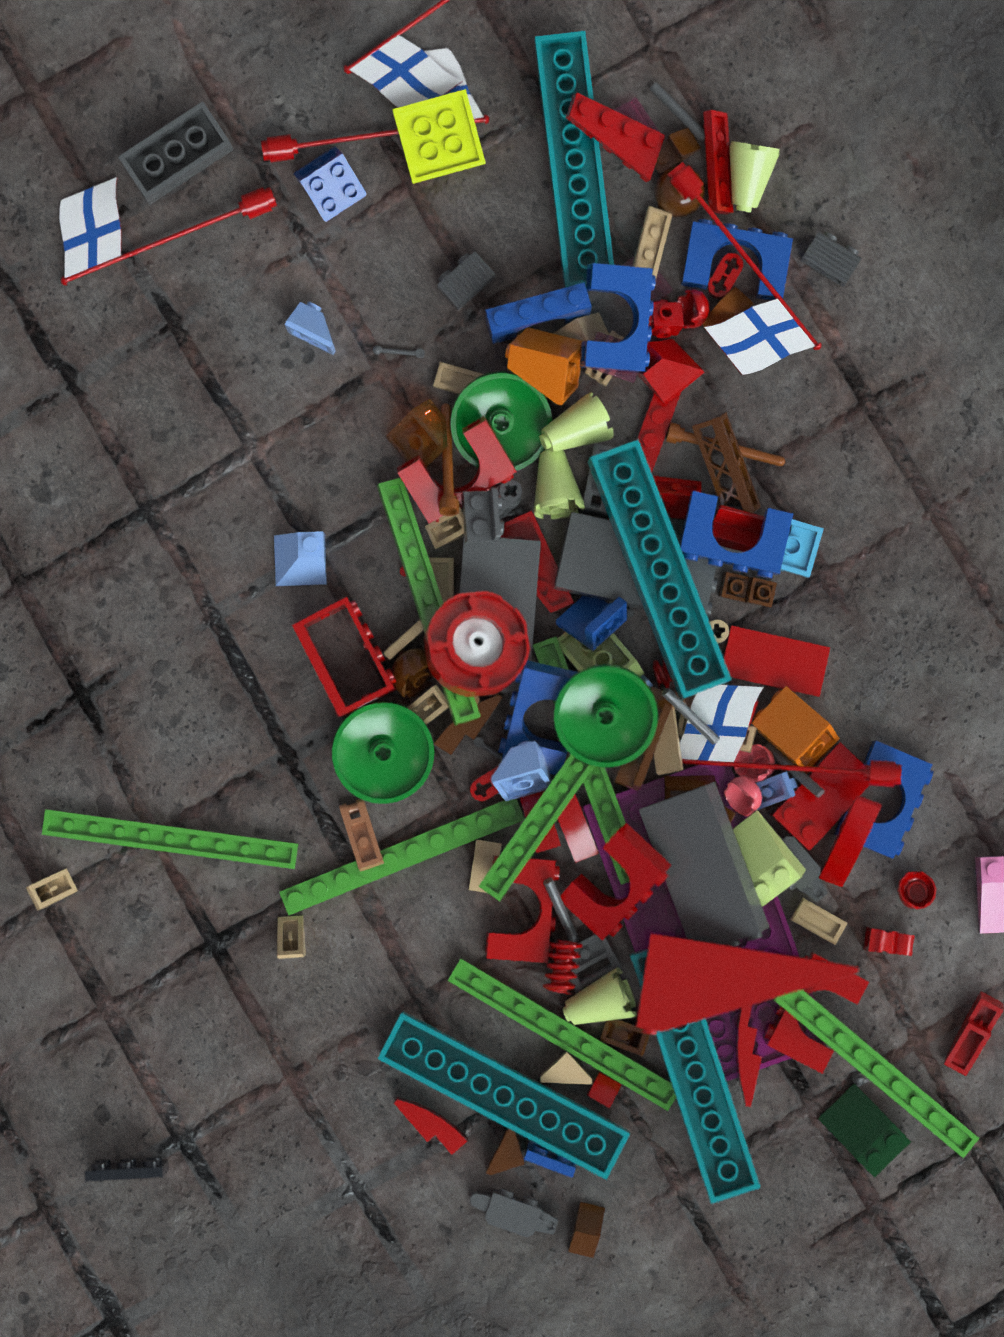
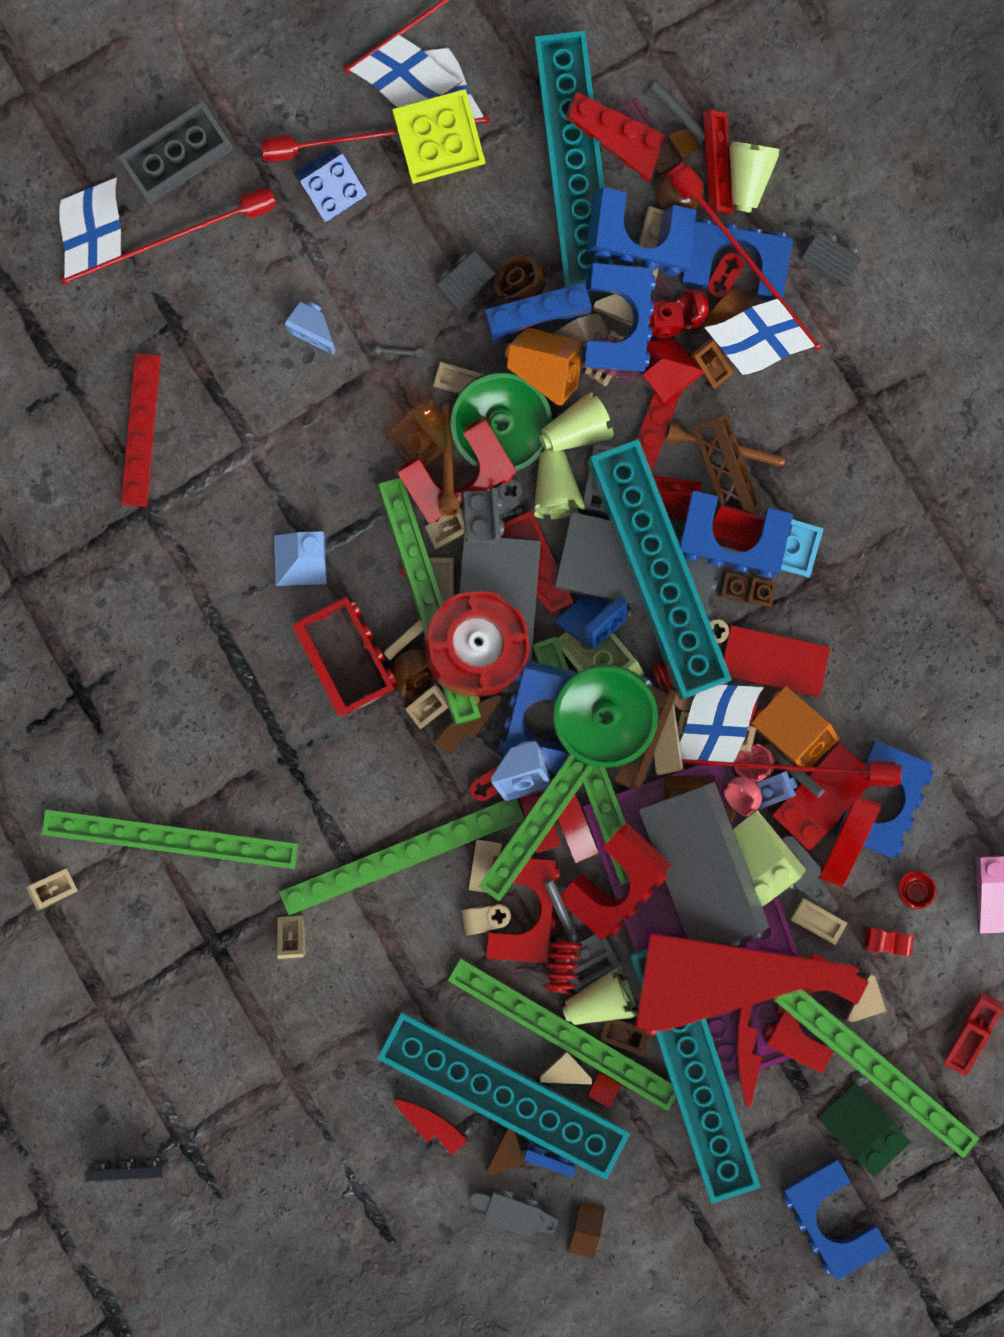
(141, 430): none -> red plate
(361, 835): nougat plate -> none
(382, 752): green dish -> none
(480, 919): none -> tan piece
(519, 279): none -> reddish brown cylinder
(609, 239): none -> blue arch
(615, 308): none -> tan slope
(699, 724): dark grey bar -> none
(713, 363): none -> dark orange slope
(839, 1255): none -> blue arch
(869, 1004): none -> tan slope

